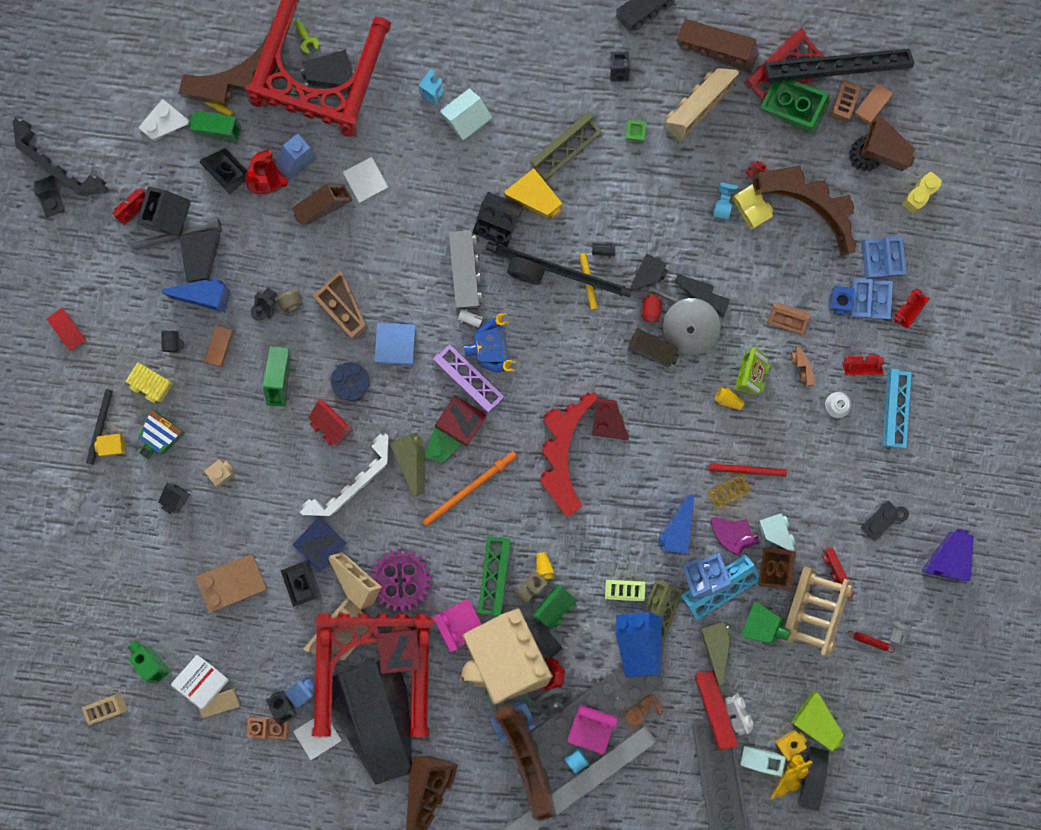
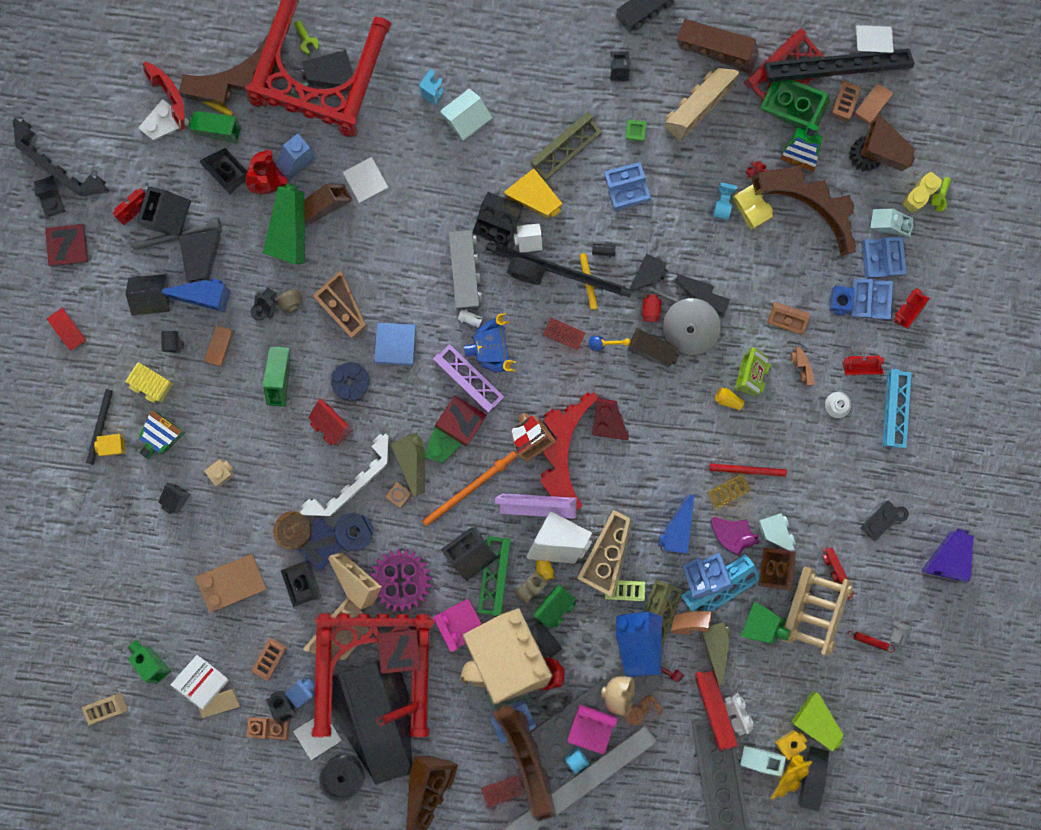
(66, 245): none -> dark red tile
(146, 295): none -> black slope
(158, 77): none -> red slope
(275, 644): none -> nougat slope
(287, 226): none -> green slope
(292, 530): none -> clear orange tile
(333, 786): none -> black wheel
(342, 530): none -> dark blue plate
(398, 495): none -> medium nougat tile
(399, 713): none -> red piece
(469, 553): none -> black slope
(502, 790): none -> clear red plate
(528, 238): none -> white brick
(531, 437): none -> torso
(536, 505): none -> lavender fence
(560, 541): none -> white slope
(564, 334): none -> clear red plate
(598, 343): none -> hinge
(607, 556): none -> tan wedge
(619, 694): none -> tan cylinder
(627, 186): none -> medium blue slope
(676, 675): none -> dark red hand
(691, 621): none -> nougat slope
(803, 147): none -> torso
(874, 38): none -> white sticker
(891, 222): none -> light aqua slope
(939, 199): none -> lime bar

